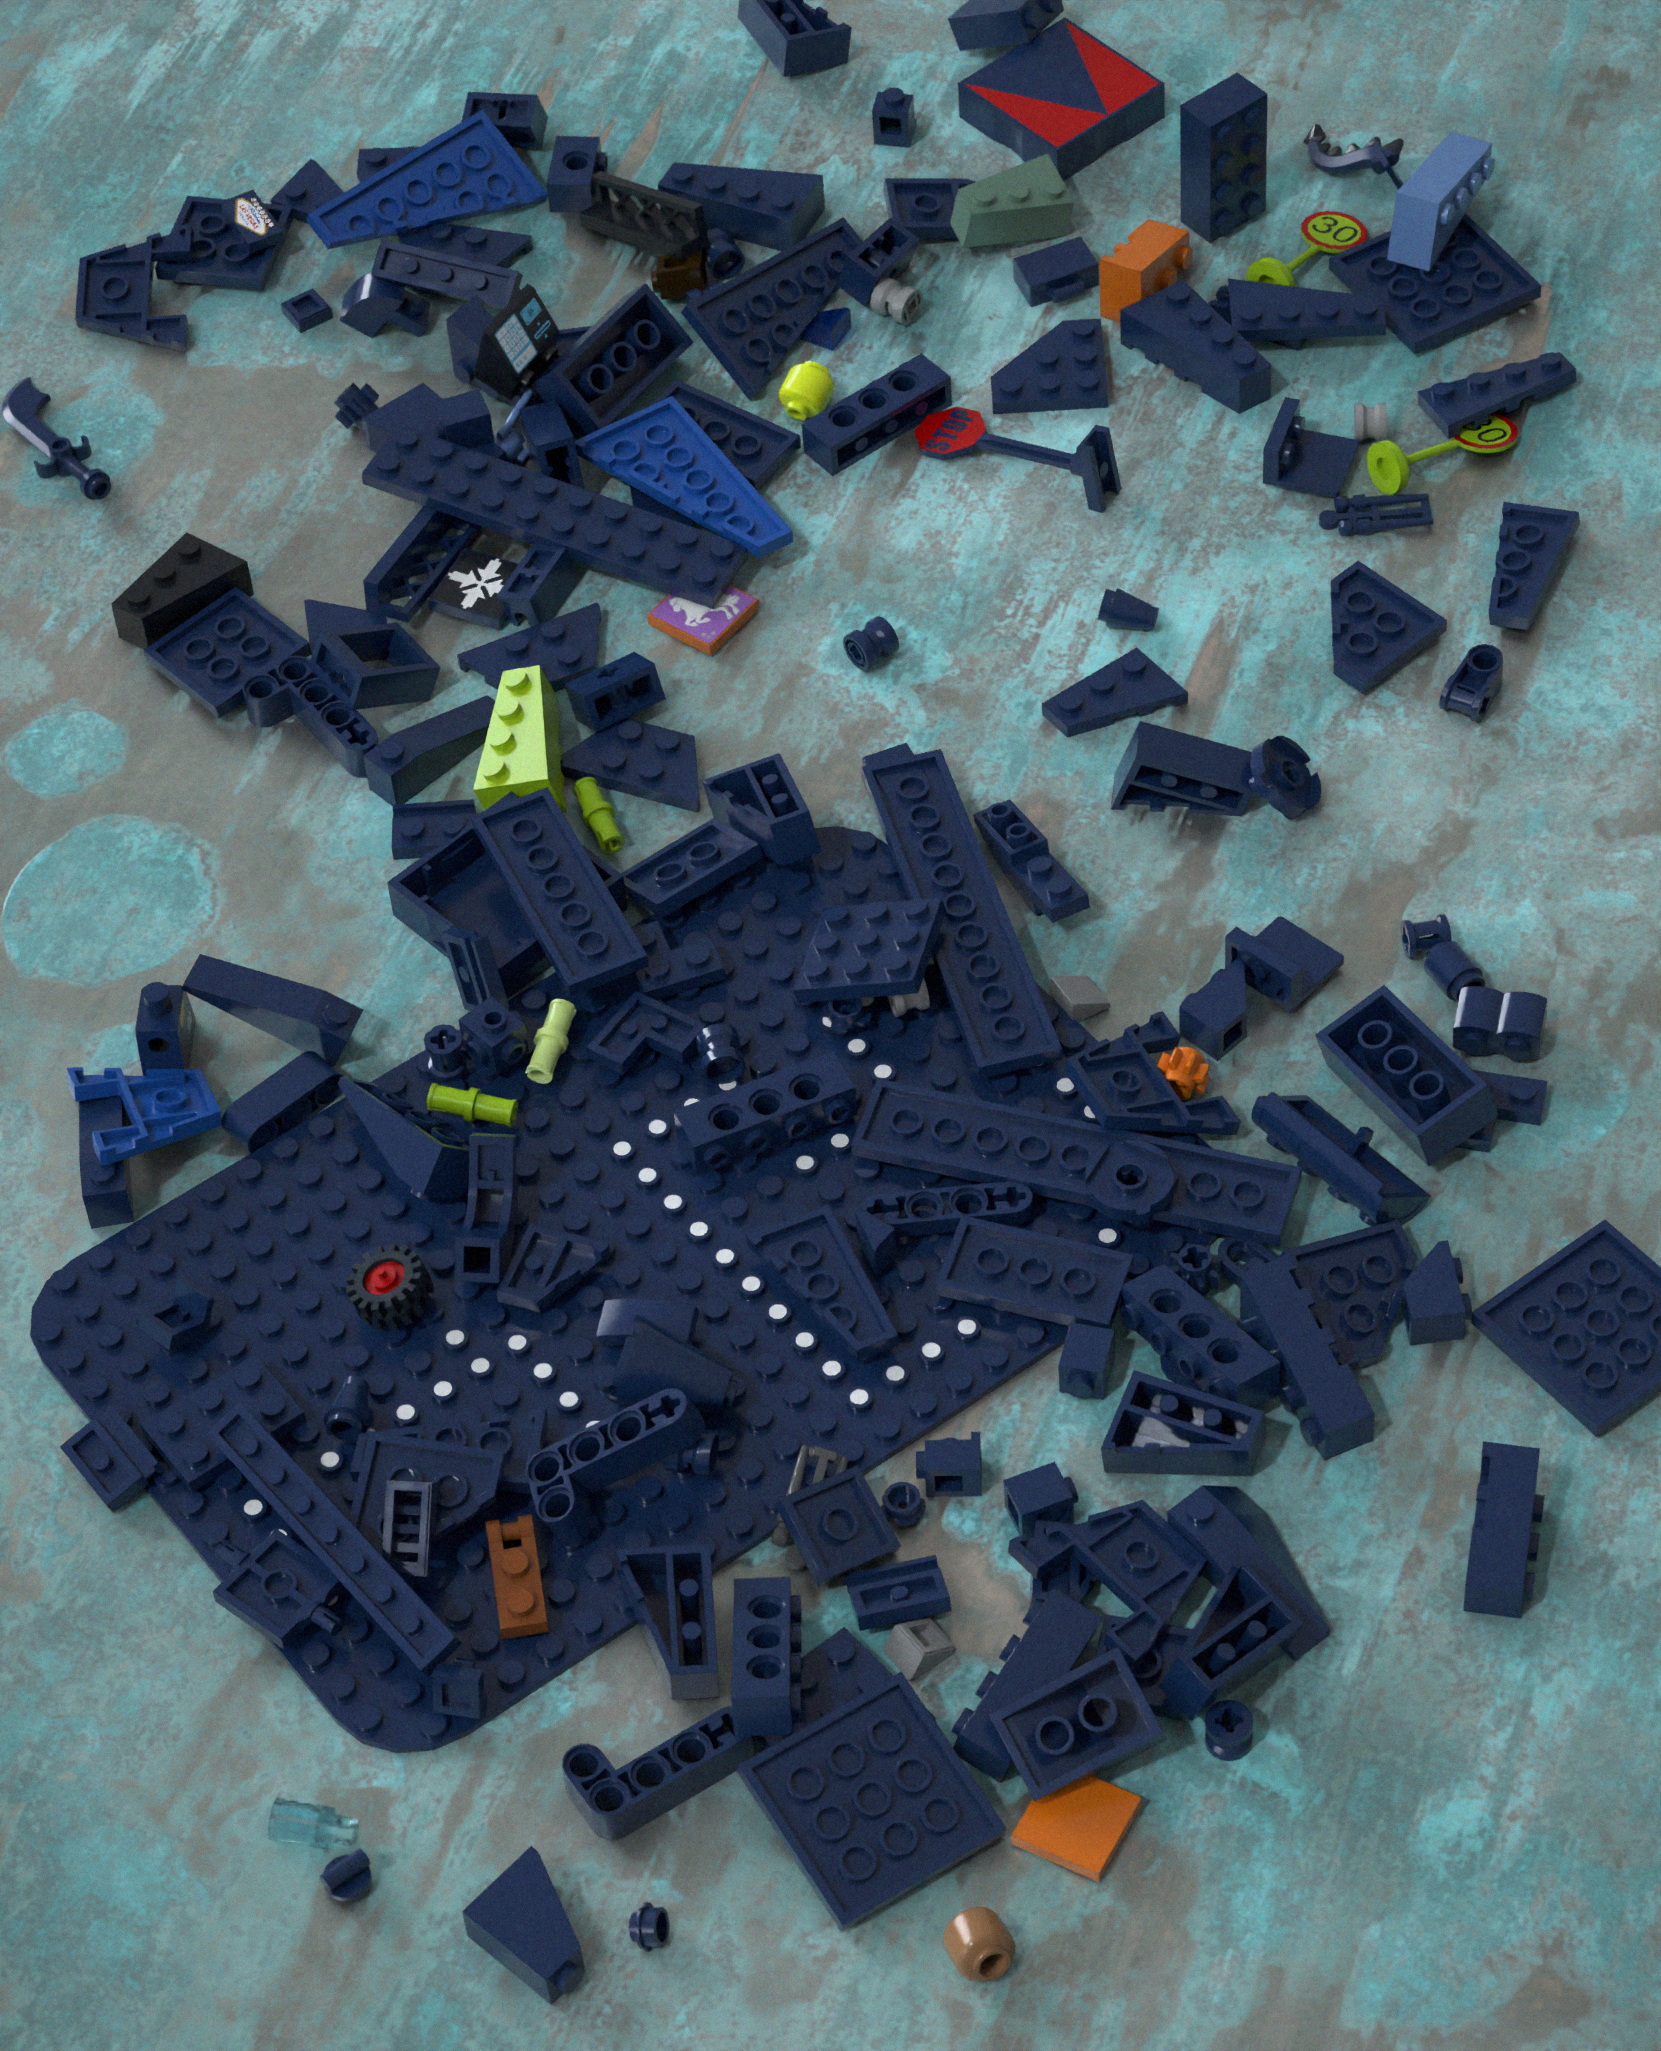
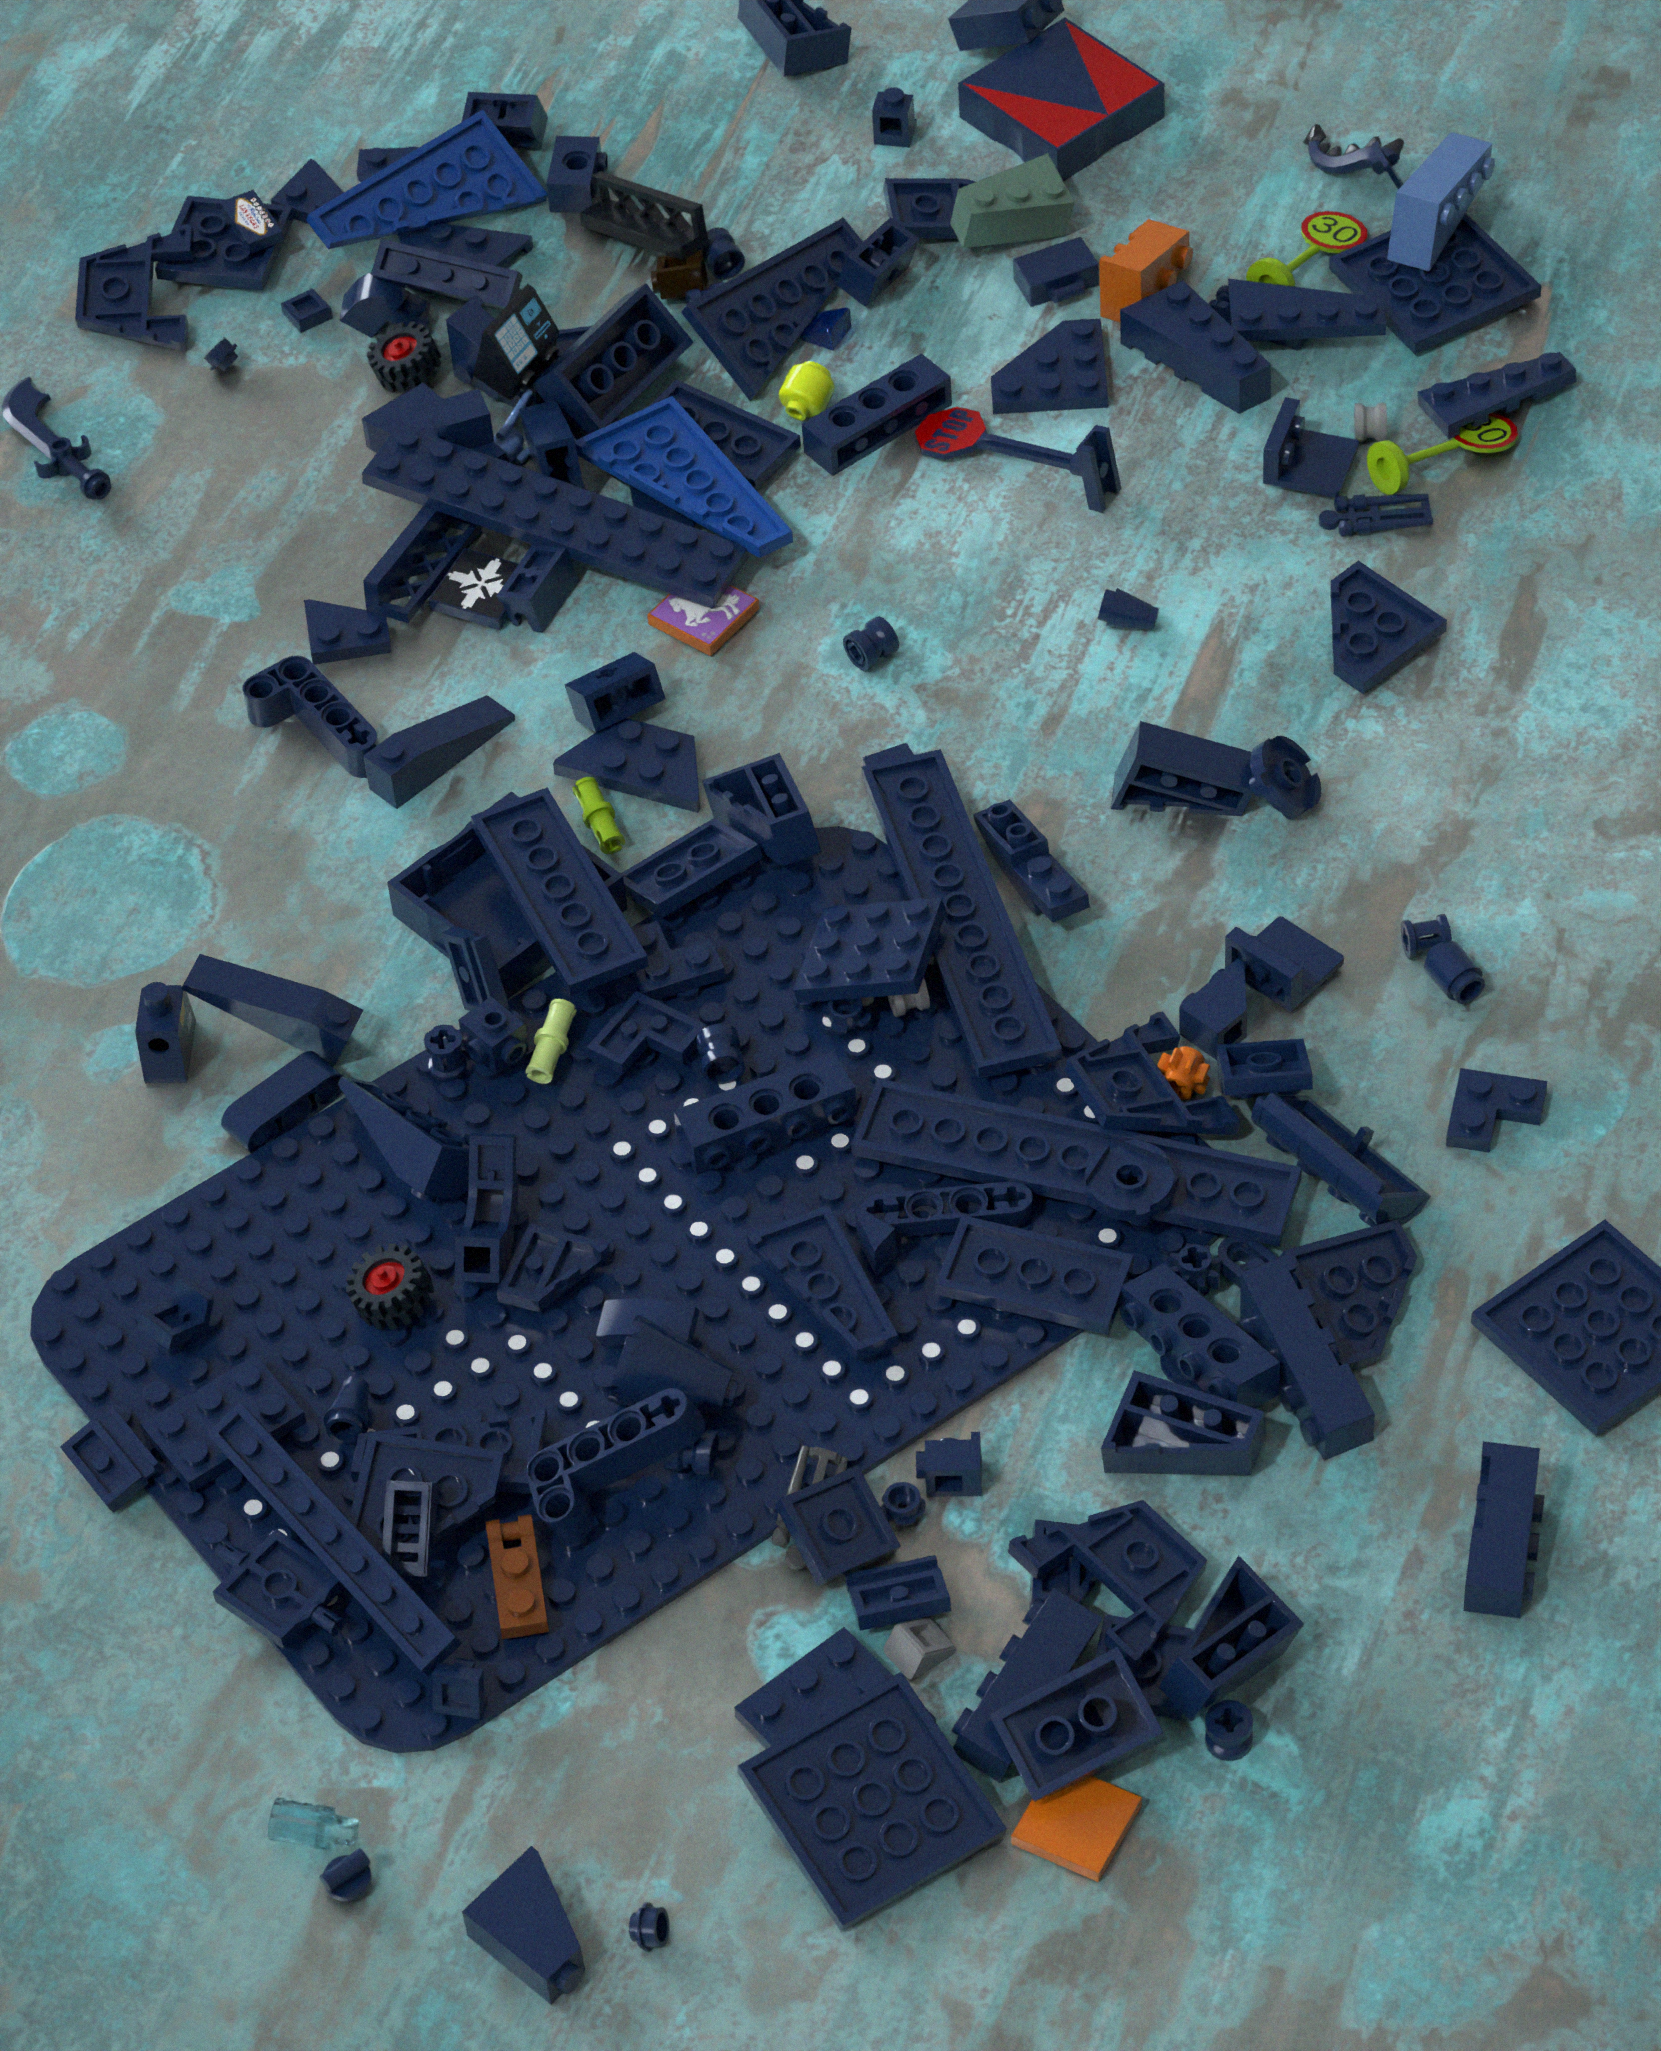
(108, 1187): dark blue slope -> none
(161, 1107): blue wing -> none
(176, 589): black wedge -> none
(221, 355): none -> dark blue plate
(222, 649): dark blue plate -> none
(344, 651): dark blue window -> none
(355, 404): dark blue gear -> none
(404, 357): none -> black wheel
(427, 825): dark blue plate -> none
(472, 1105): lime pin -> none
(522, 740): lime wedge -> none
(561, 646): dark blue wing -> none
(675, 1610): dark blue wedge -> none
(707, 1740): dark blue beam -> none
(751, 204): dark blue wedge -> none
(764, 1657): dark blue brick -> none
(897, 301): light grey wheel -> none
(979, 1944): medium nougat head -> none
(1039, 1496): dark blue brick -> none
(1078, 996): light grey slope -> none
(1086, 1361): dark blue brick -> none
(1116, 690): dark blue wing -> none
(1223, 157): dark blue brick -> none
(1228, 1524): dark blue wedge -> none
(1264, 1068): none -> dark blue plate
(1407, 1075): dark blue brick -> none
(1433, 1299): dark blue slope -> none
(1474, 682): dark blue piece -> none
(1499, 1023): dark blue brick -> none
(1527, 560): dark blue wing -> none

